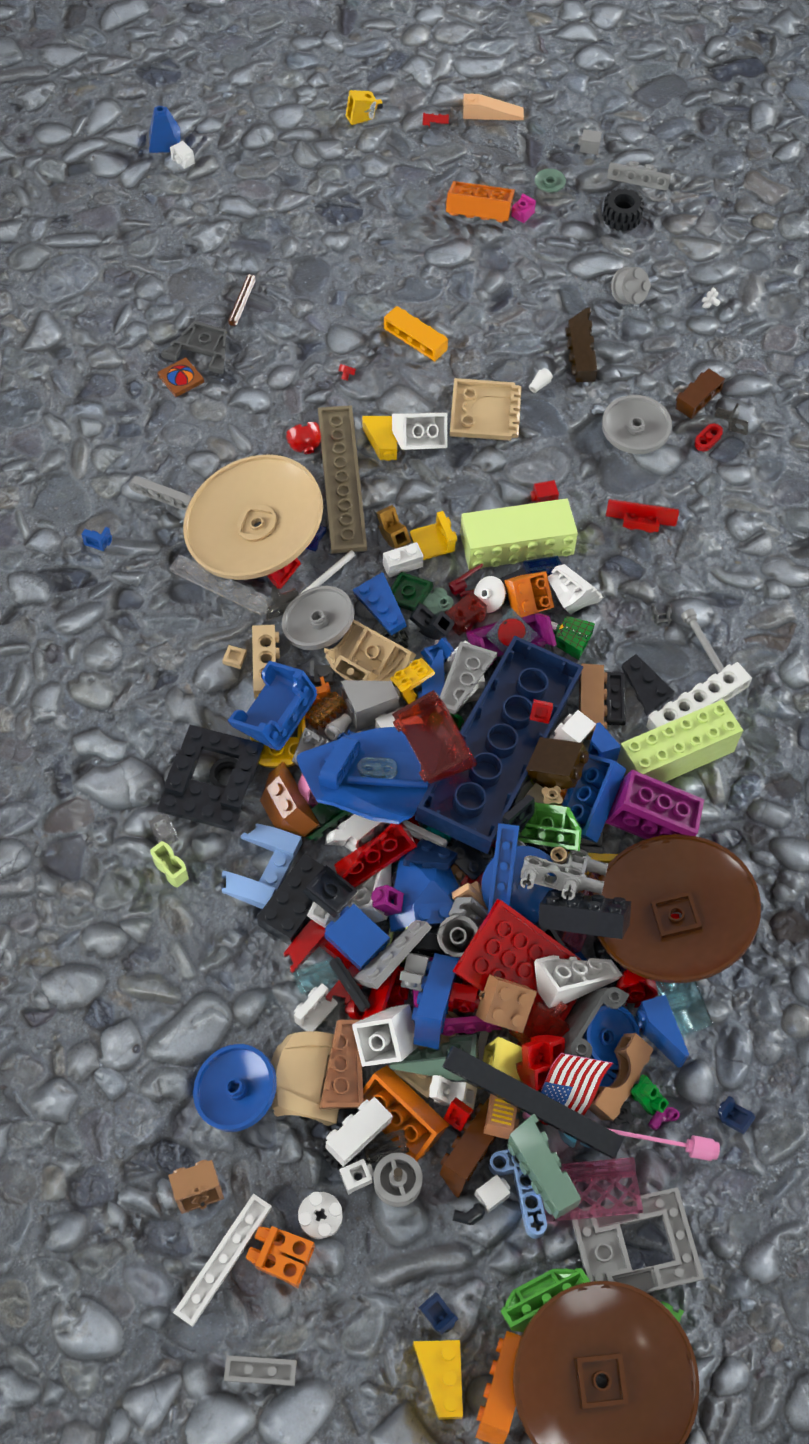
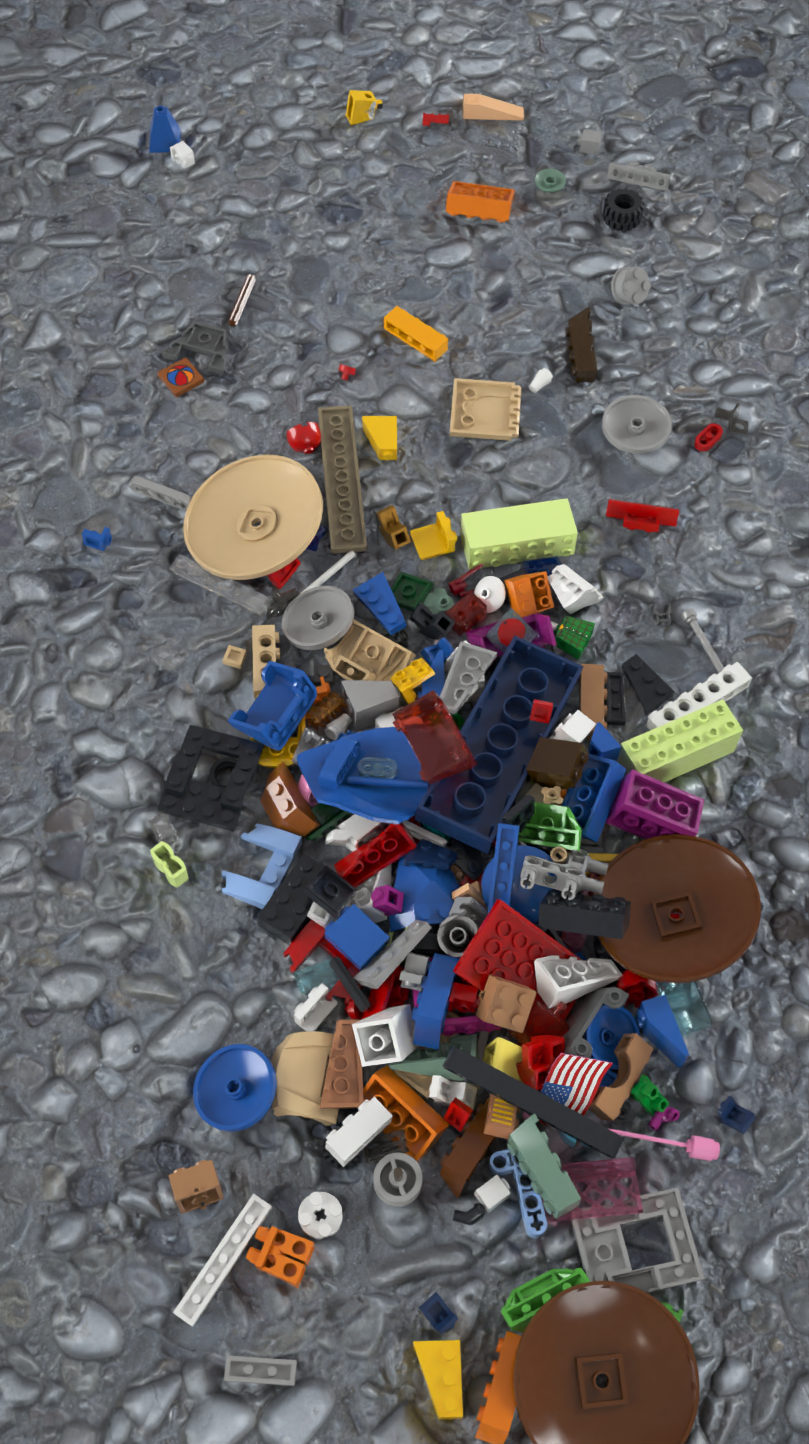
(348, 1173): white brick -> none
(402, 559): white brick -> none
(420, 430): white slope -> none
(523, 208): dark pink brick -> none
(544, 492): red brick -> none
(699, 393): reddish brown brick -> none
(711, 299): white plant -> none

